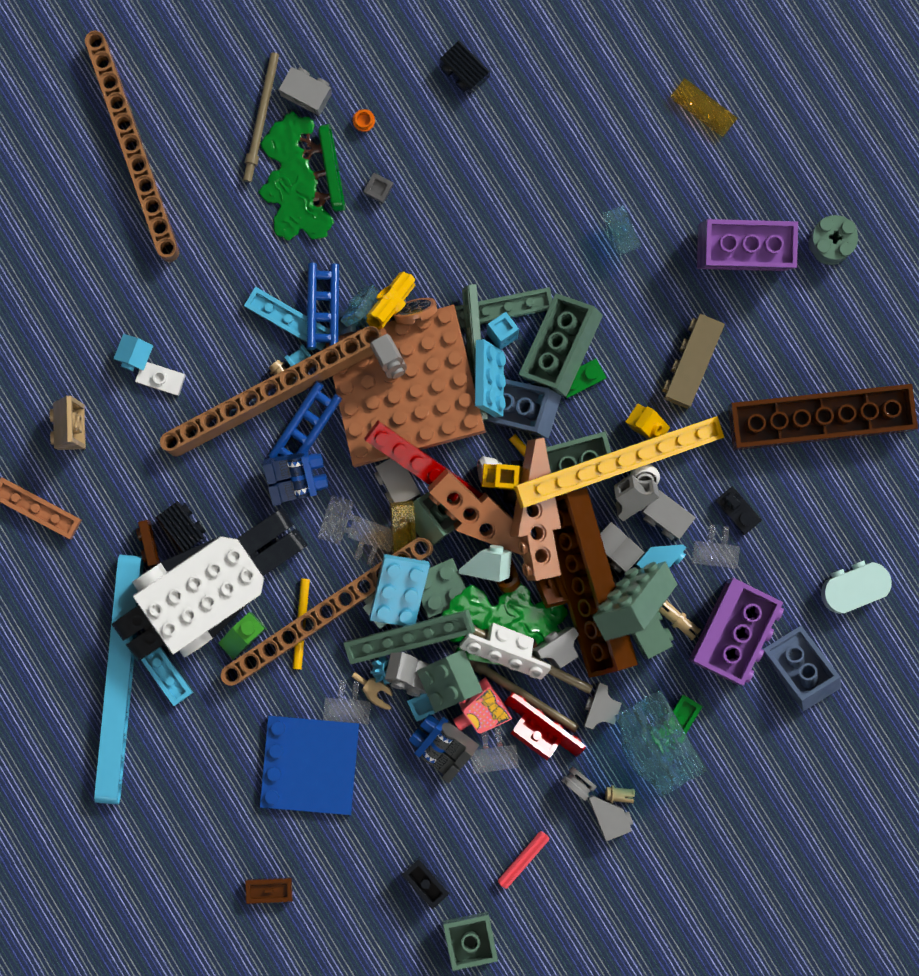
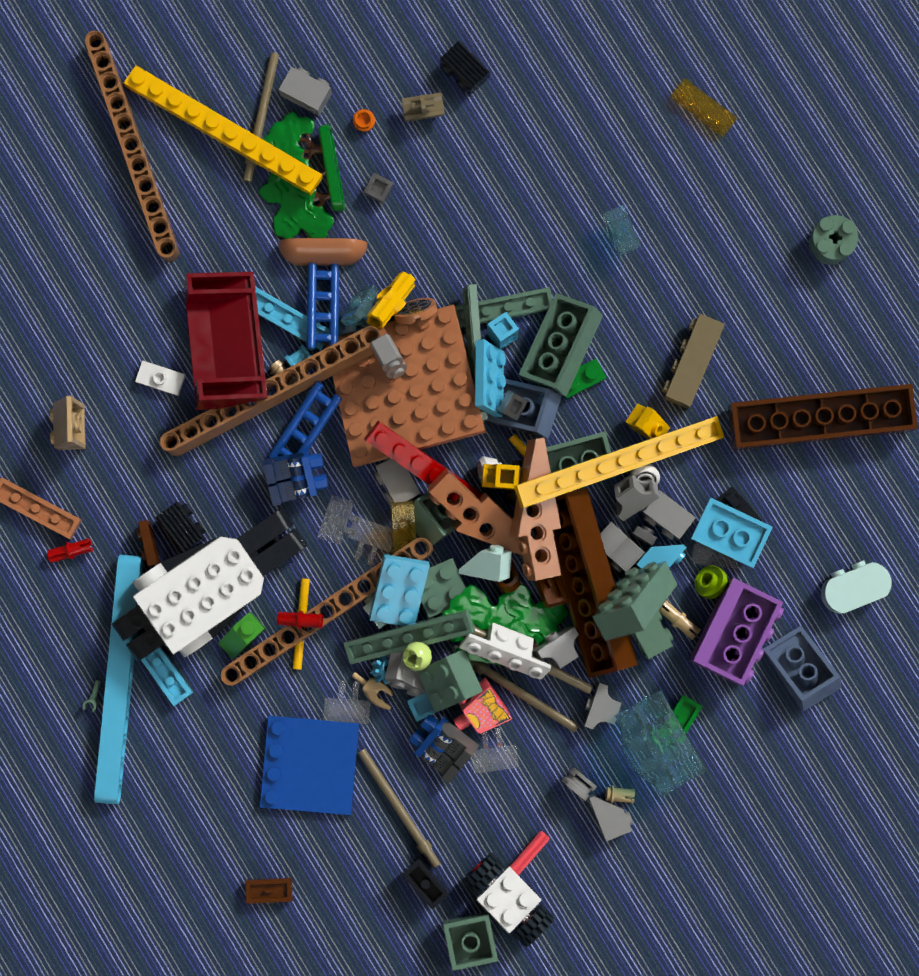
(70, 550): none -> red axle
(93, 696): none -> sand green hand
(133, 352): medium azure brick -> none
(223, 130): none -> yellow plate
(224, 339): none -> dark red slope
(300, 619): none -> red axle
(322, 251): none -> nougat brick
(417, 656): none -> yellowish green piece
(422, 845): none -> dark tan bar
(423, 107): none -> dark tan hips
(508, 900): none -> plate
(512, 405): none -> flat silver plate
(539, 731): red bracket -> none
(644, 534): none -> flat silver plate
(710, 582): none -> lime plate
(731, 533): none -> medium azure plate
(747, 245): medium lavender brick -> none

